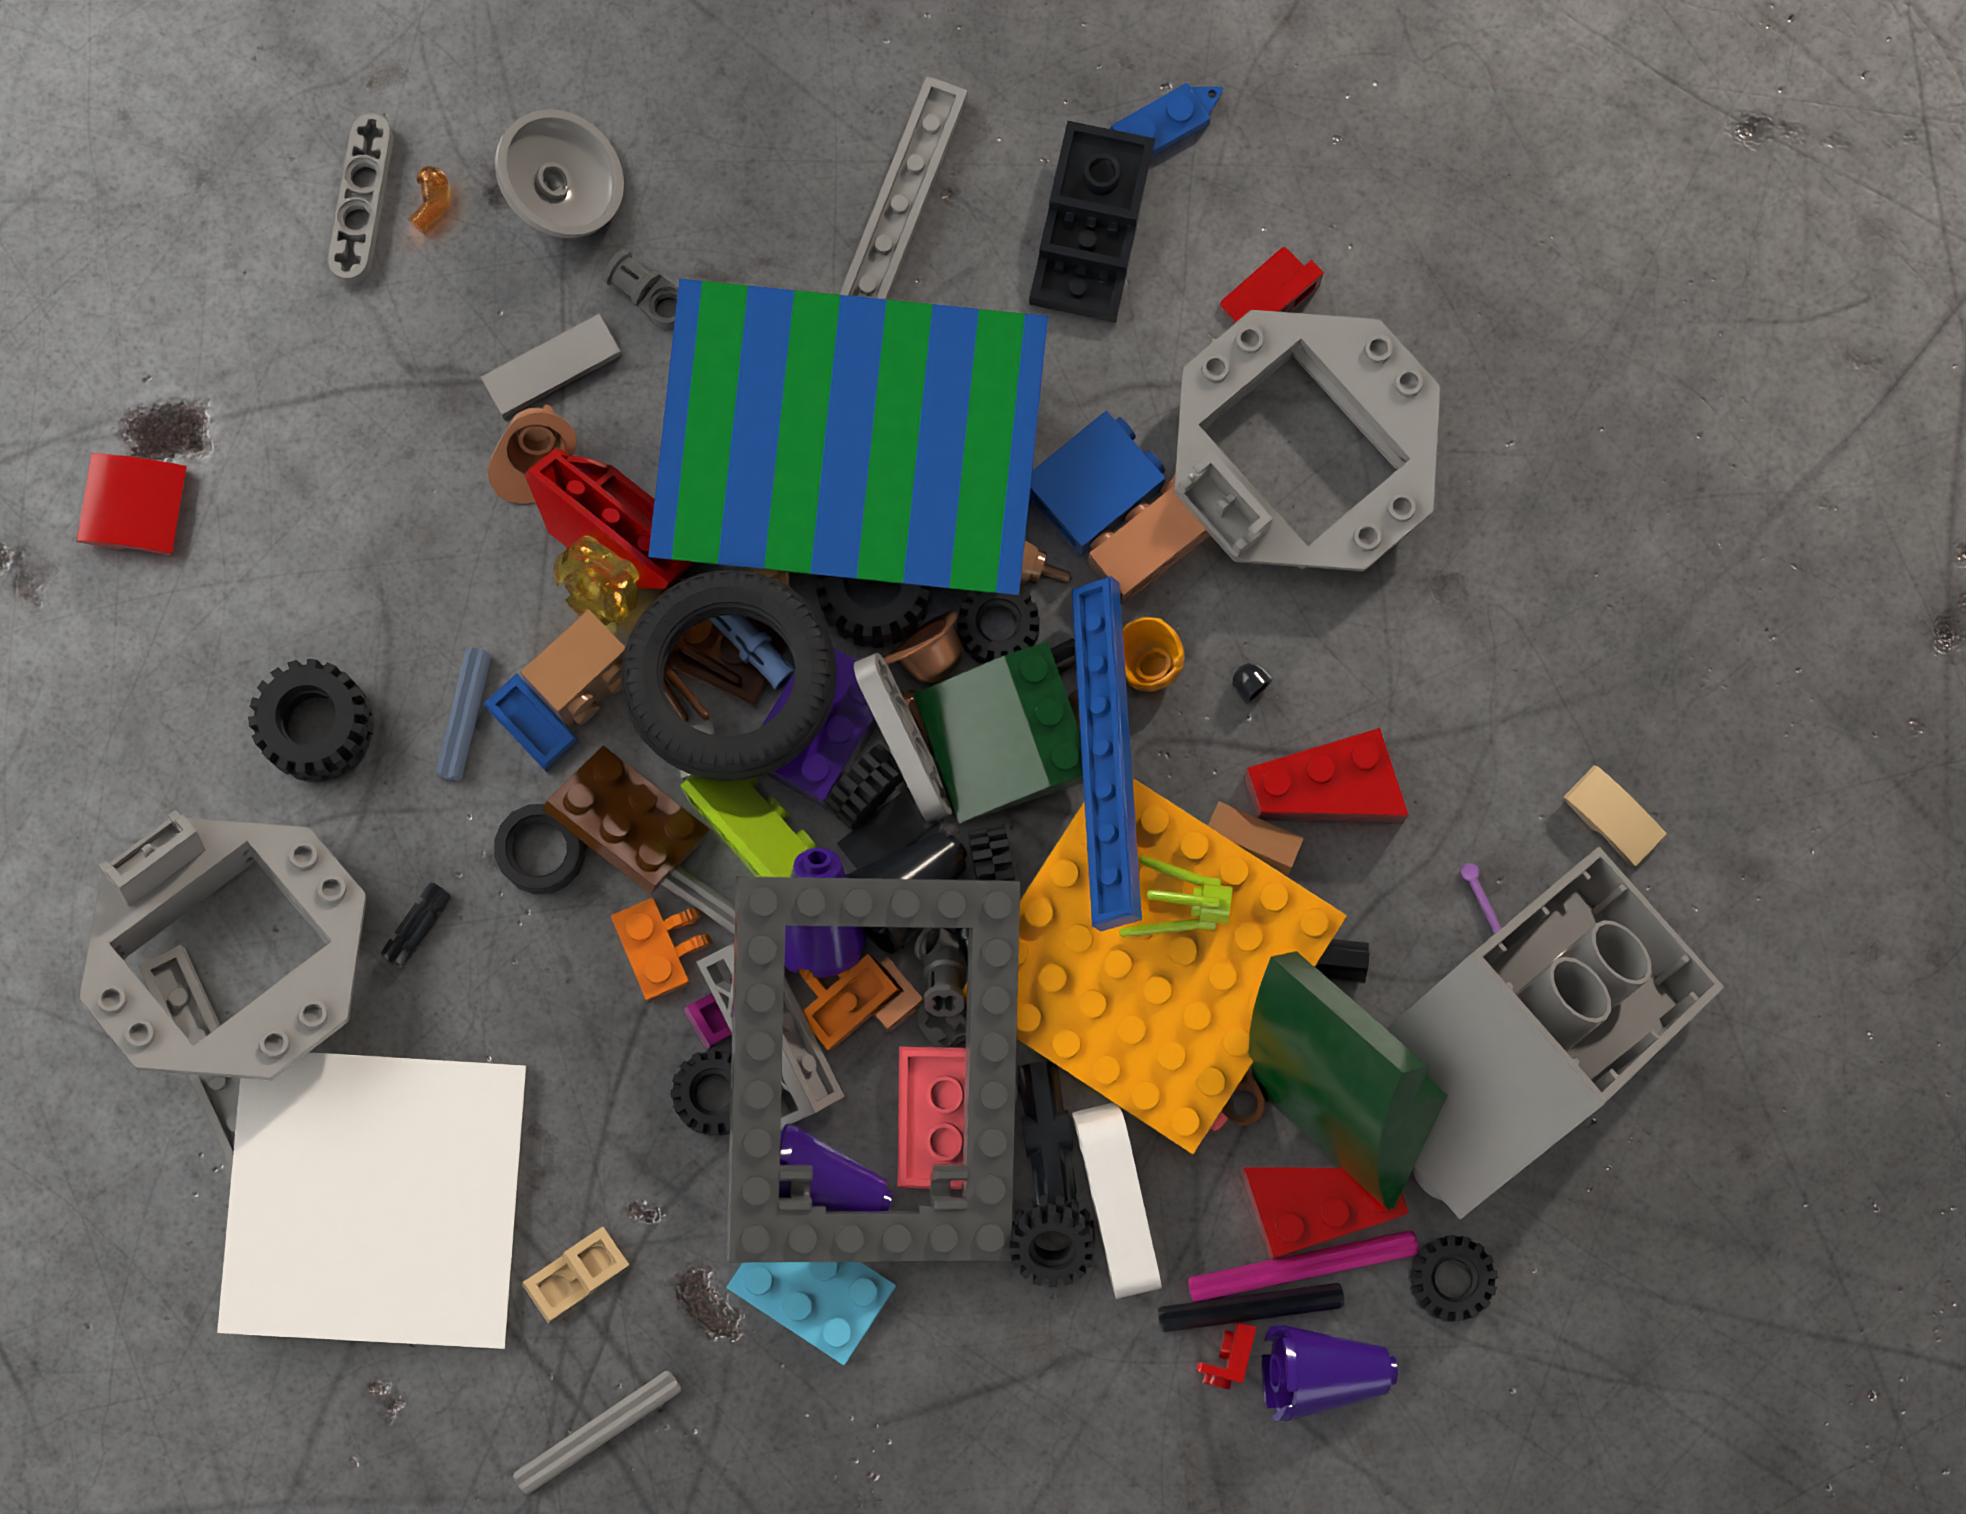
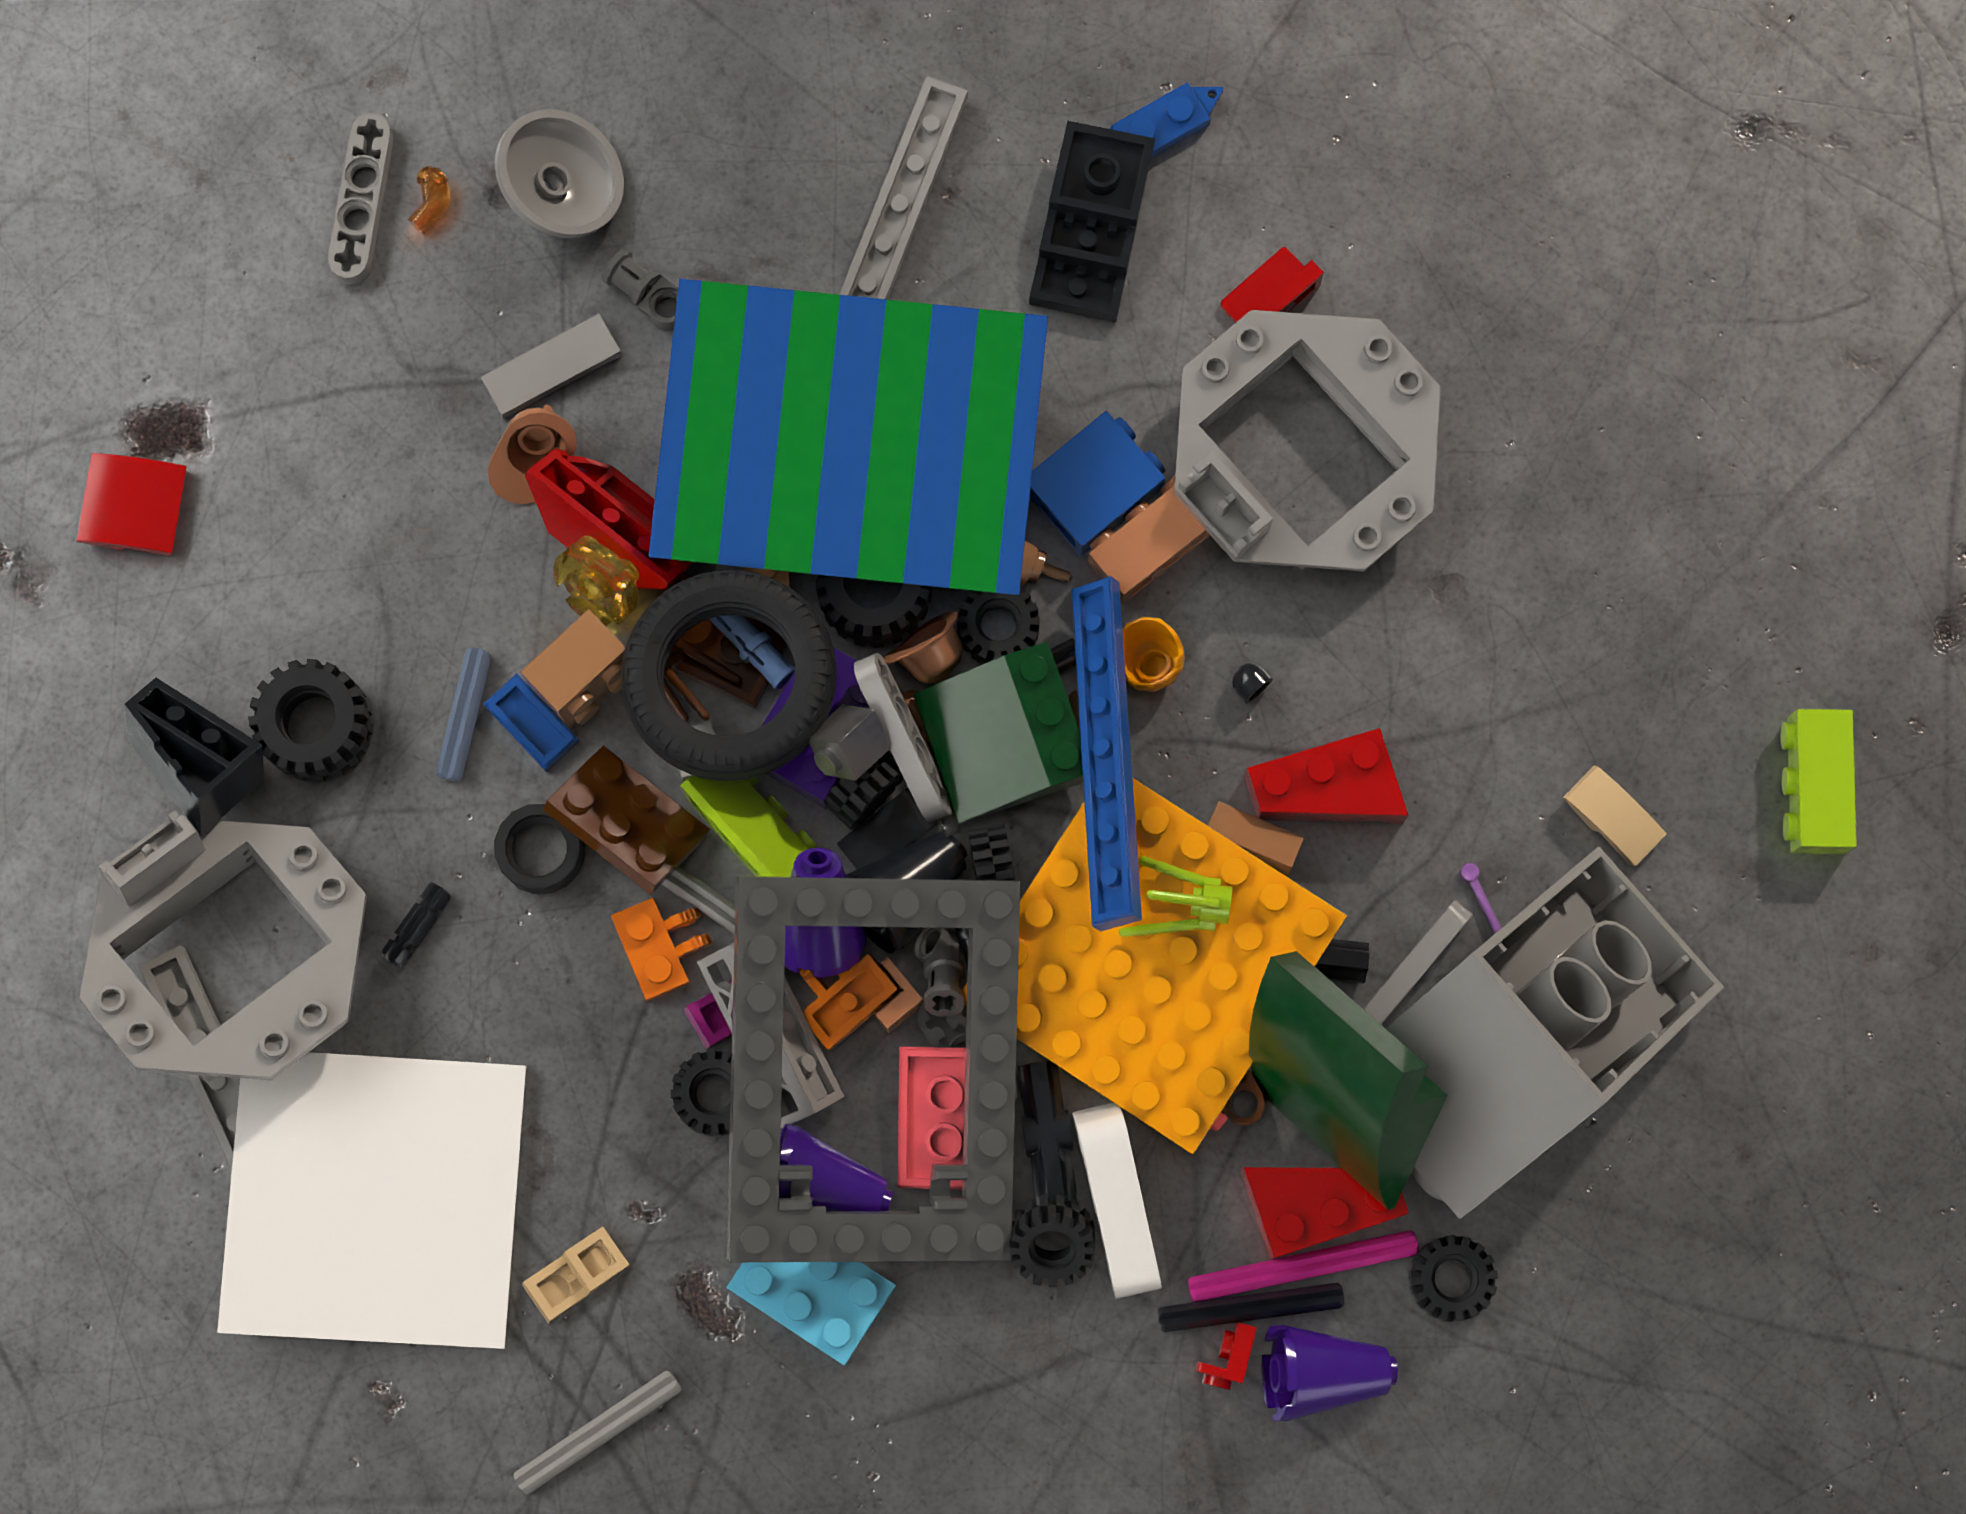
(192, 753): none -> black wedge
(849, 742): none -> flat silver brick
(1417, 961): none -> light grey beam
(1819, 781): none -> lime brick

